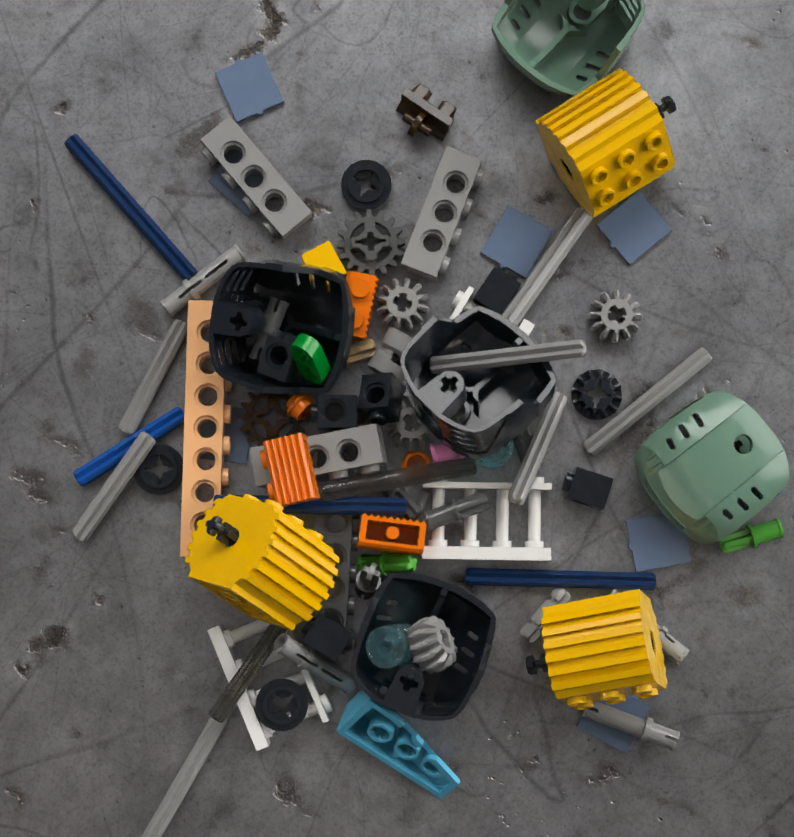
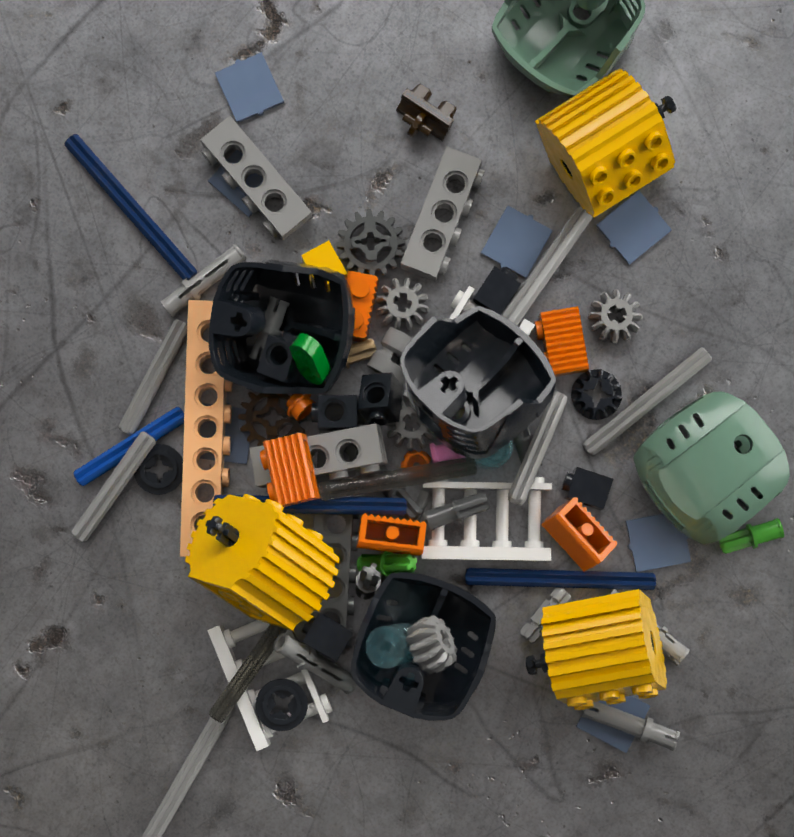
(362, 171): black gear -> none
(395, 743): medium azure wedge -> none
(508, 356): light grey axle -> none
(563, 340): none -> orange brick
(579, 534): none -> orange brick

